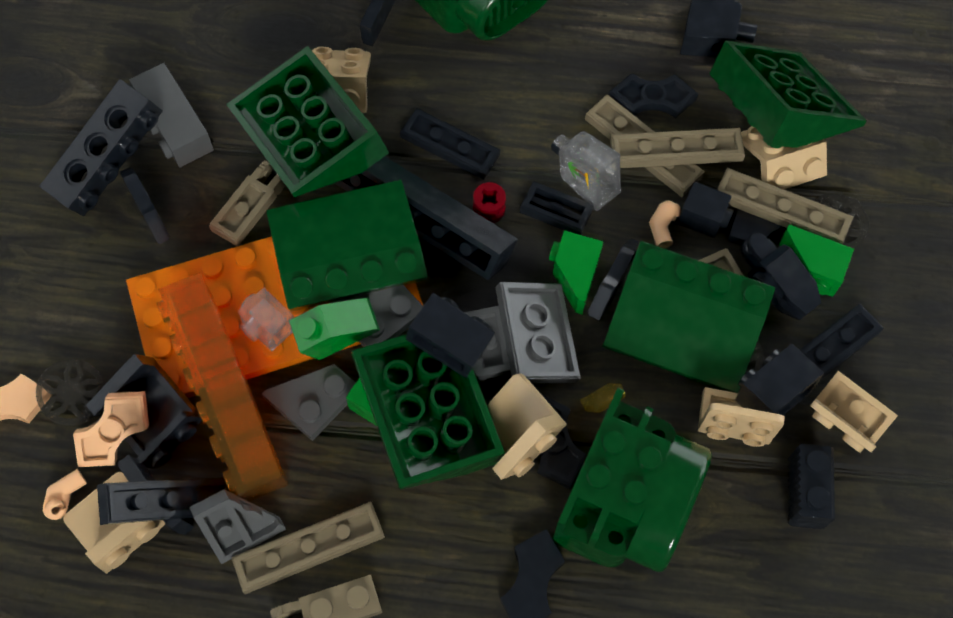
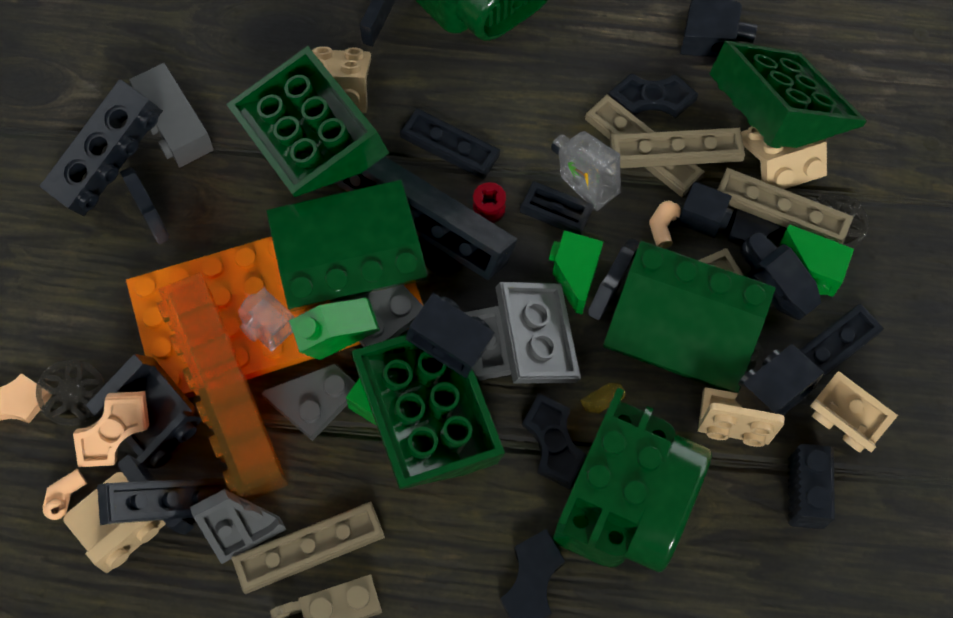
(247, 205): dark tan hinge -> none
(524, 425): tan bracket -> none

